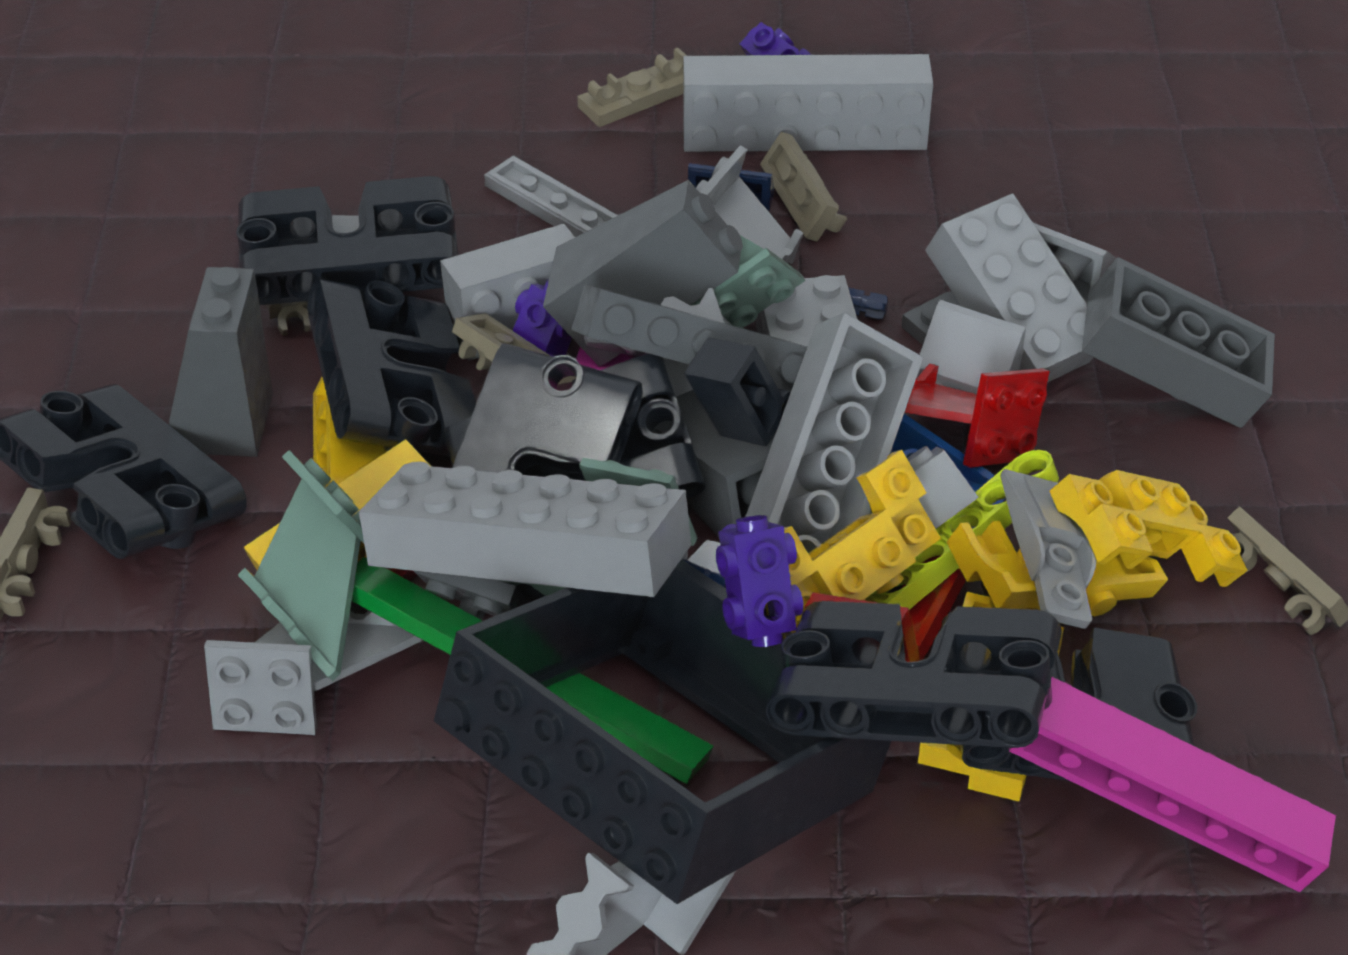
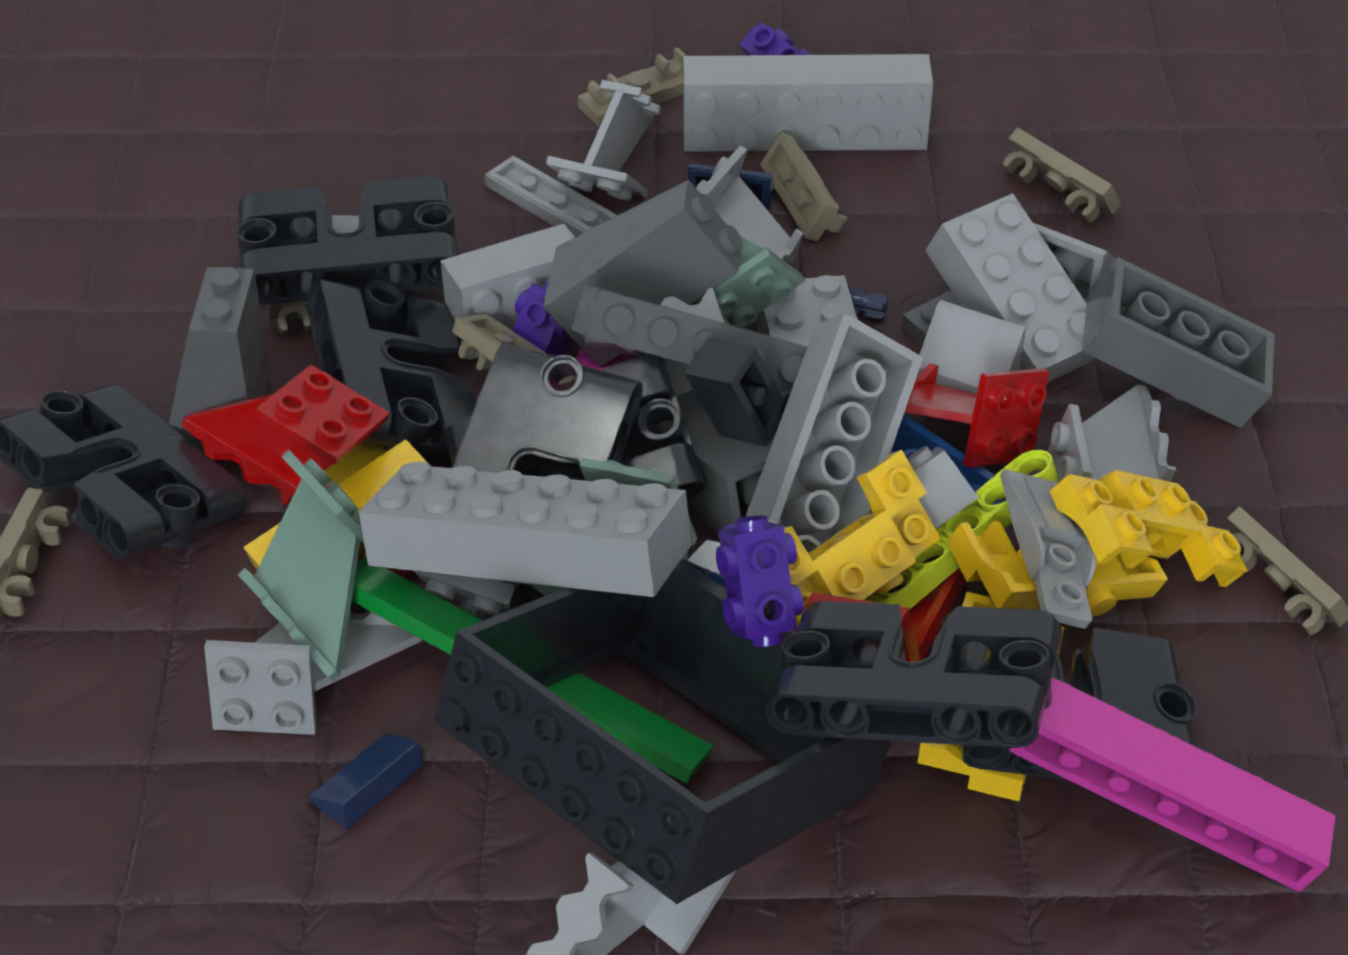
(308, 416): none -> red piece
(368, 778): none -> dark blue slope
(615, 140): none -> light grey piece
(1061, 175): none -> dark tan plate
(1115, 438): none -> light grey piece

